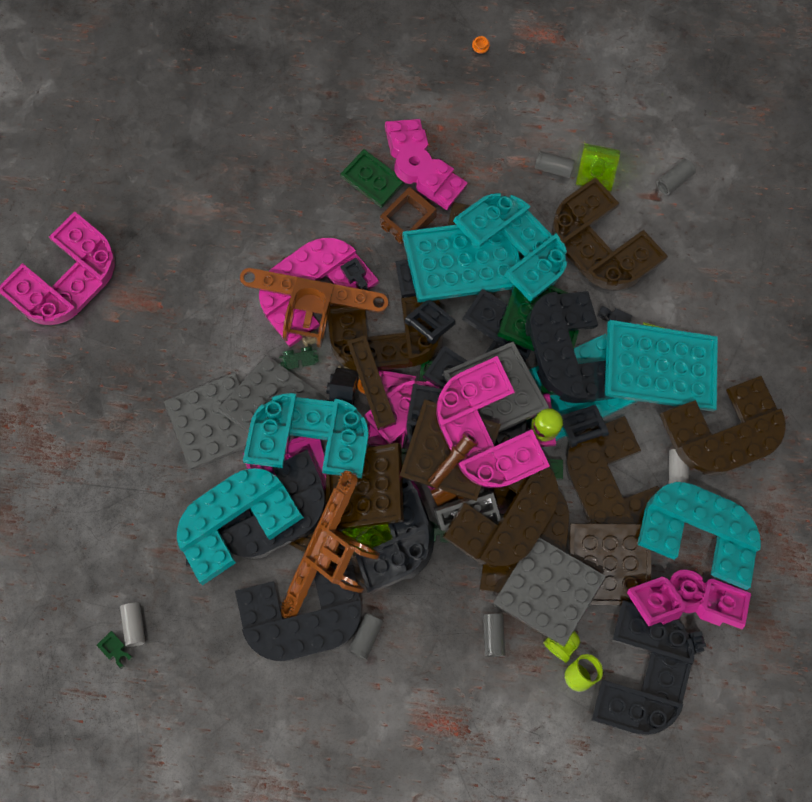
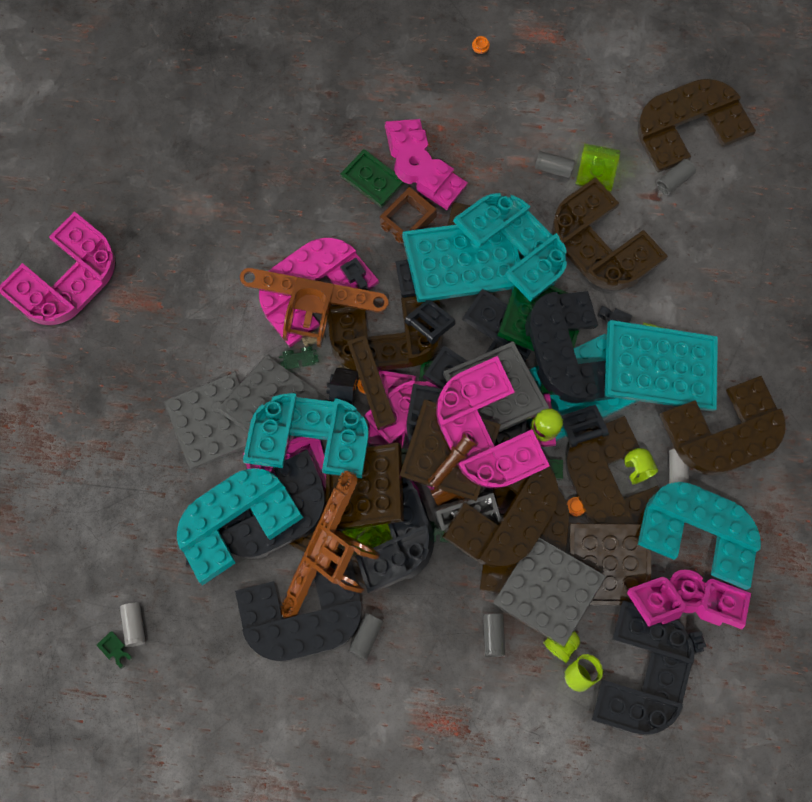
(575, 507): none -> orange plate
(643, 463): none -> lime helmet
(684, 104): none -> dark brown plate

